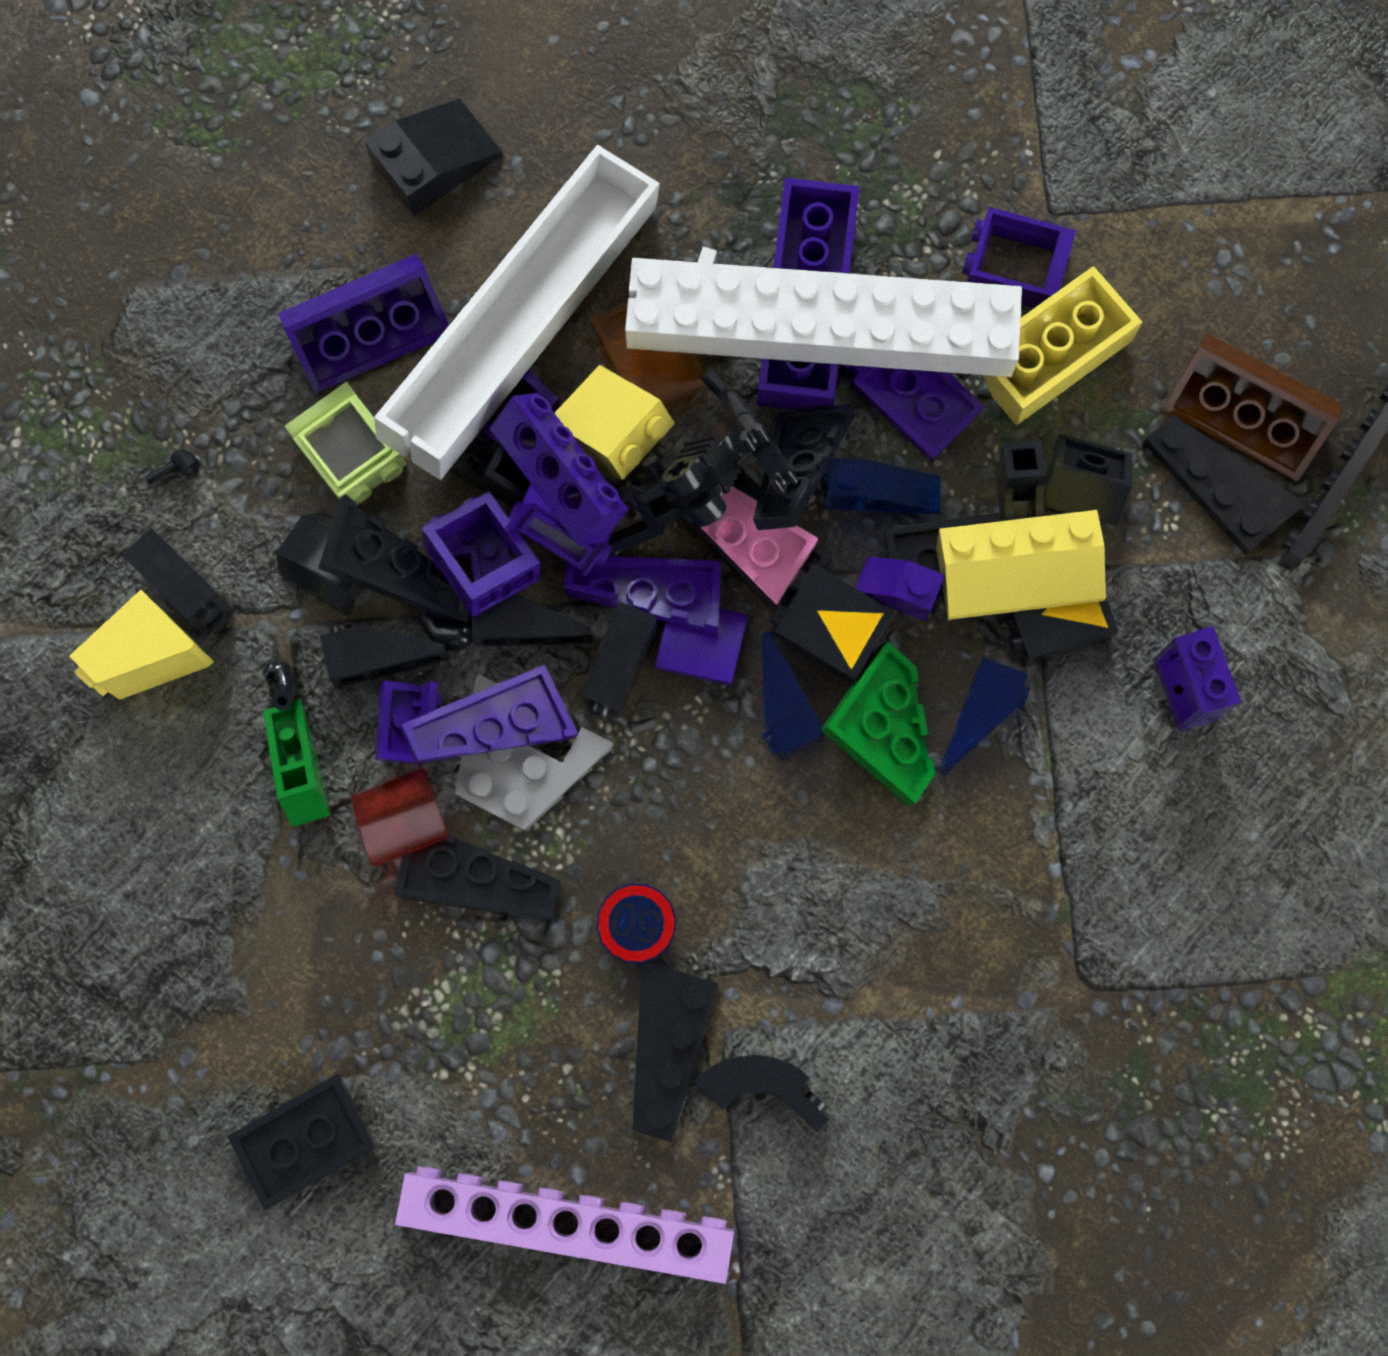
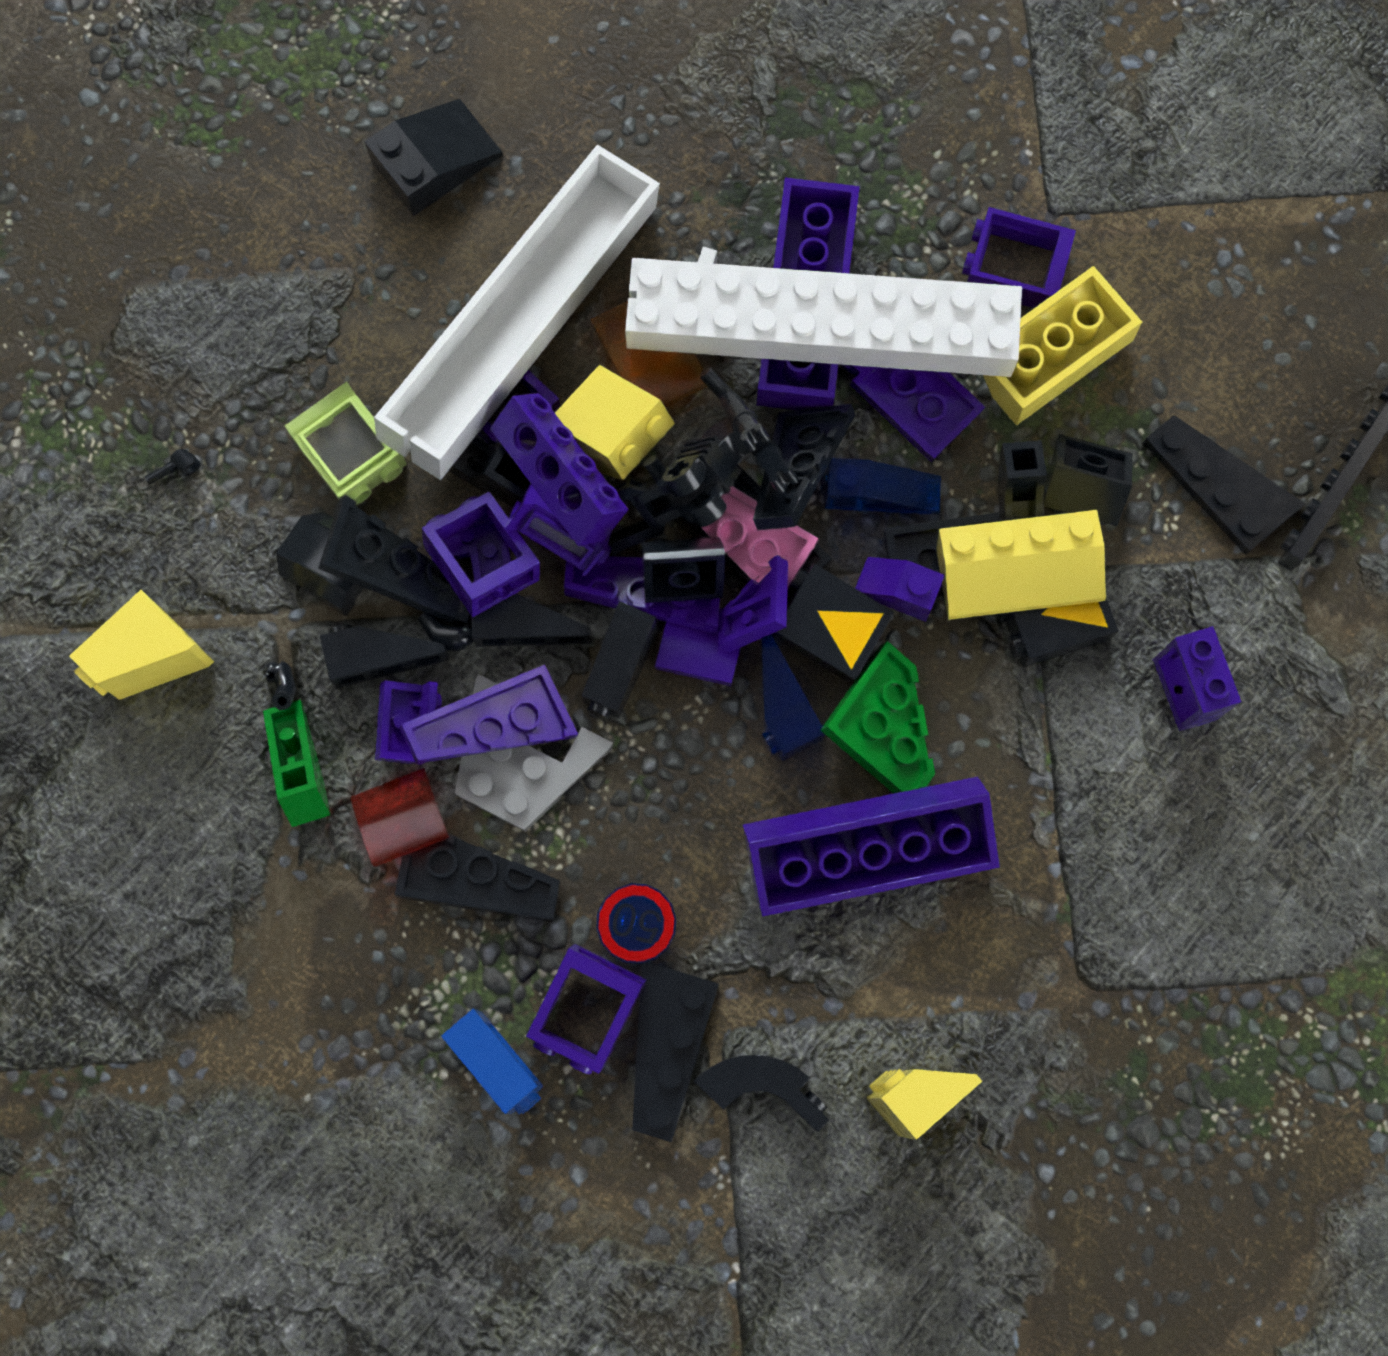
(179, 583): black brick -> none
(302, 1141): black plate -> none
(365, 323): dark purple slope -> none
(419, 1212): lavender brick -> none
(493, 1063): none -> blue window
(604, 972): none -> dark purple window
(683, 569): none -> black slope
(756, 610): none -> dark purple wing
(871, 846): none -> dark purple brick
(918, 1098): none -> light yellow slope
(989, 703): clear blue slope -> none
(1253, 407): reddish brown slope -> none

